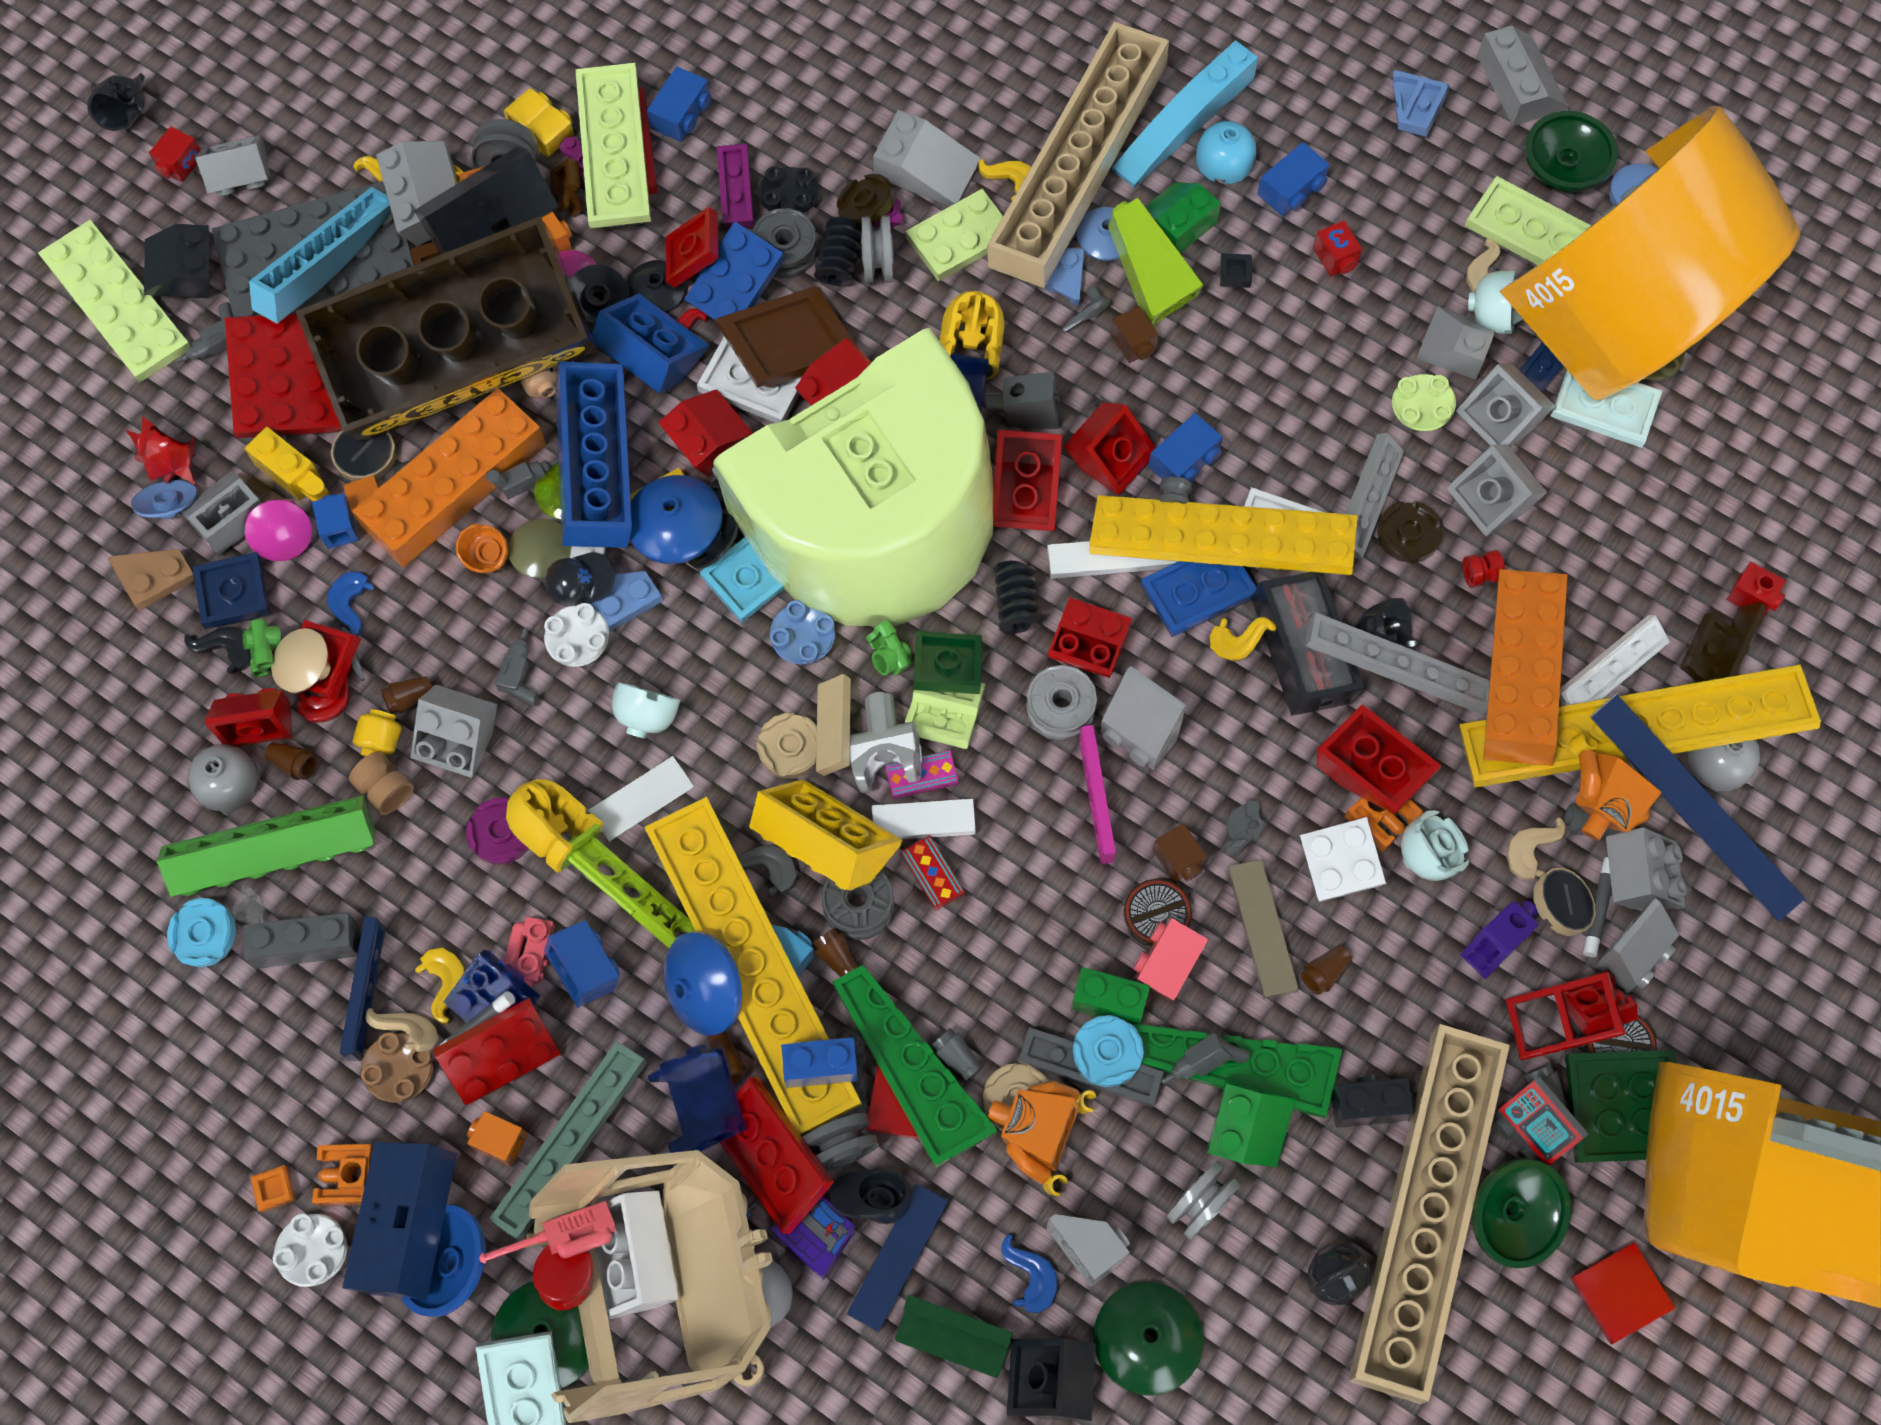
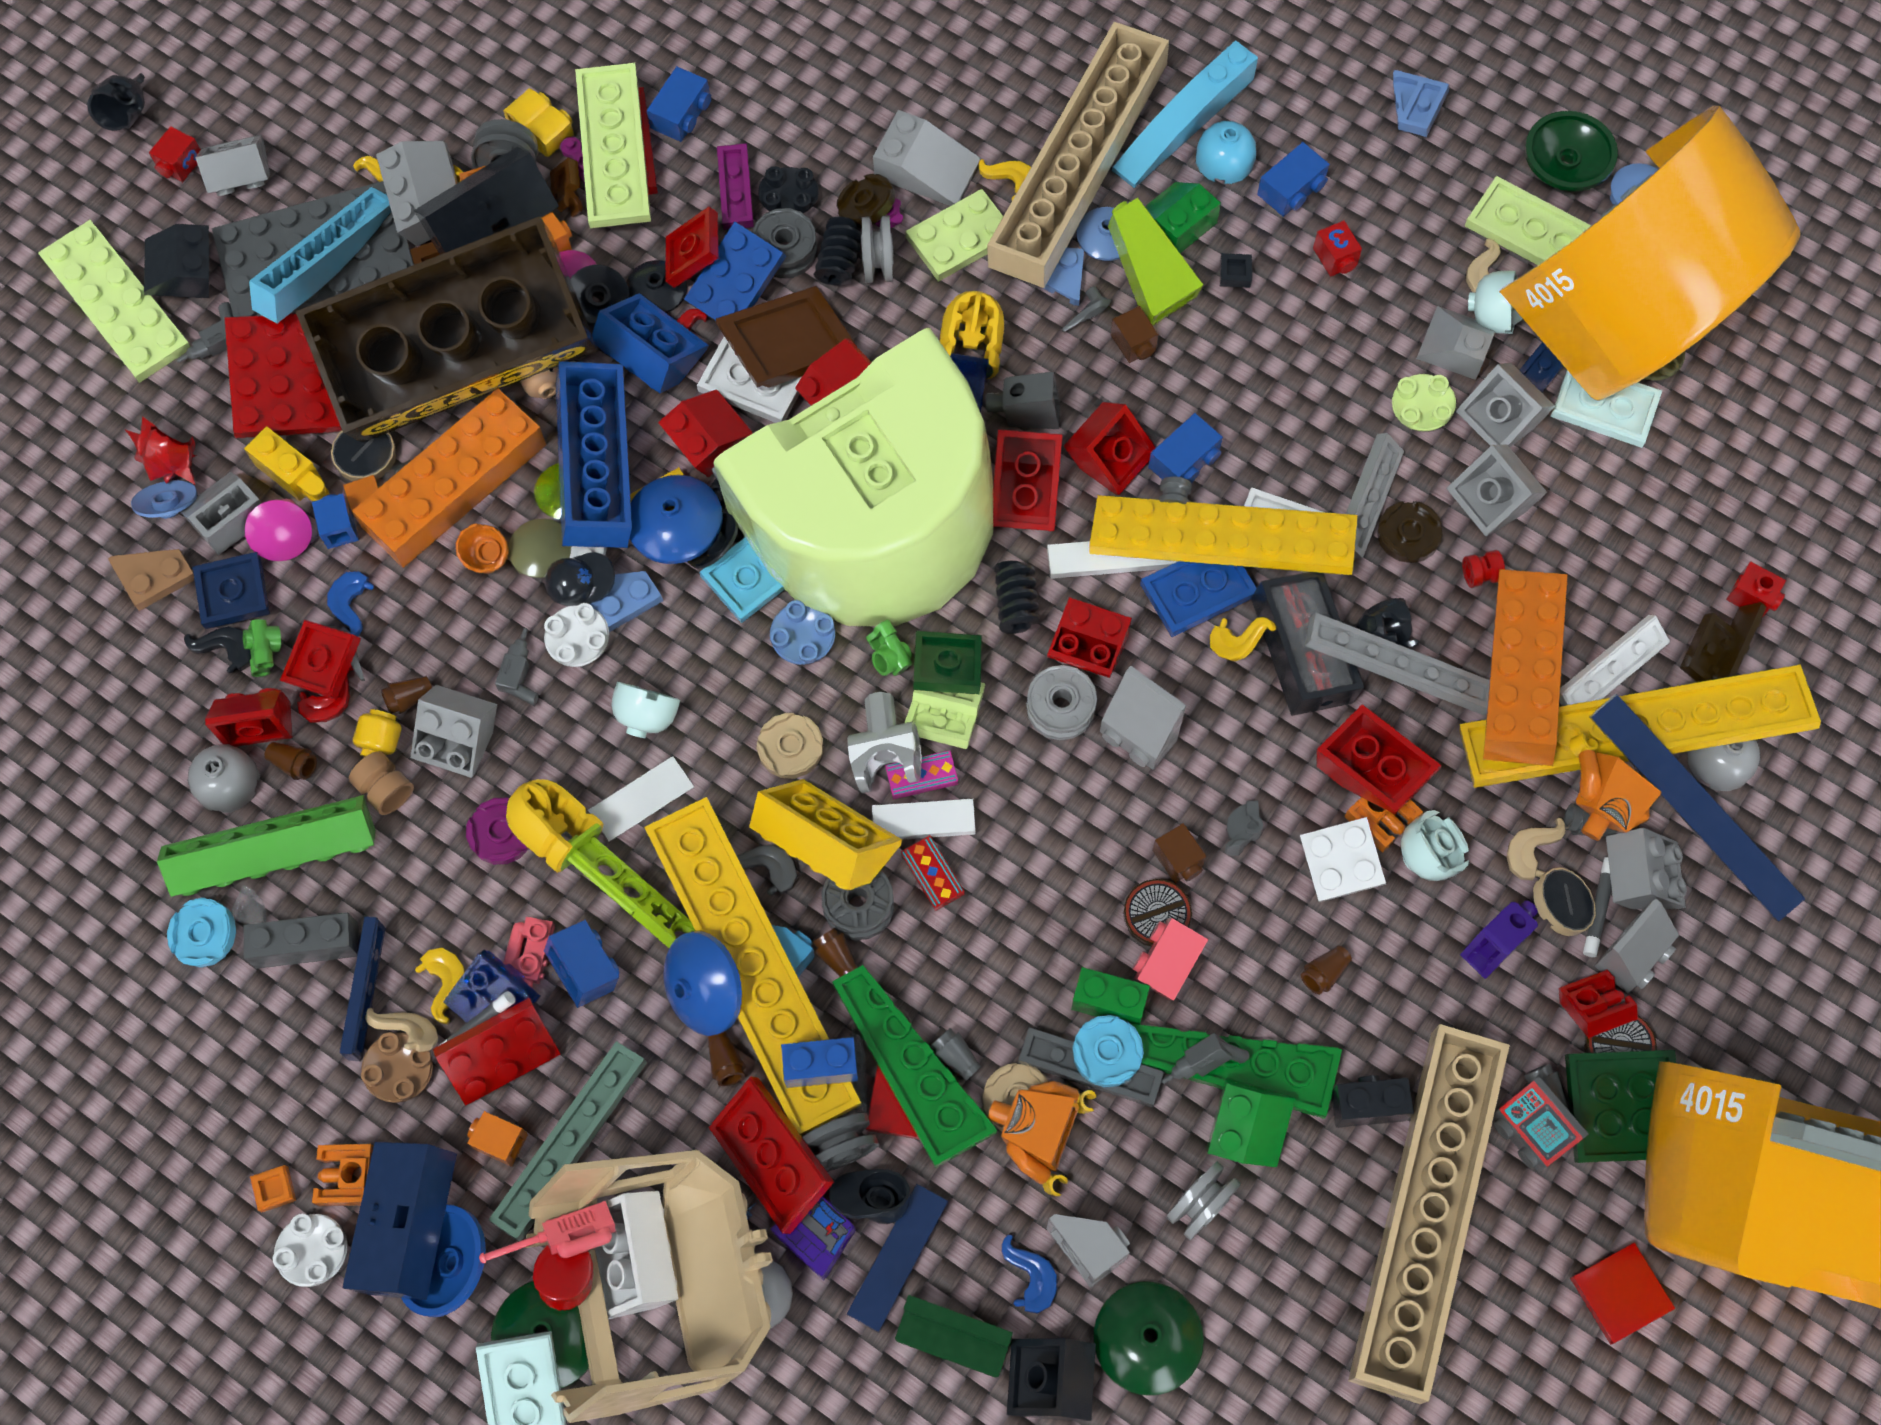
(300, 660): tan dish -> none
(519, 477): dark grey piece -> none
(701, 1098): clear blue panel -> none
(756, 1361): tan bush -> none
(833, 725): tan tile -> none
(1097, 794): dark pink tile -> none
(1262, 929): dark tan tile -> none
(1338, 1274): black helmet -> none
(1519, 75): light grey slope -> none
(1536, 1214): dark green dish -> none
(1558, 991): red window -> none

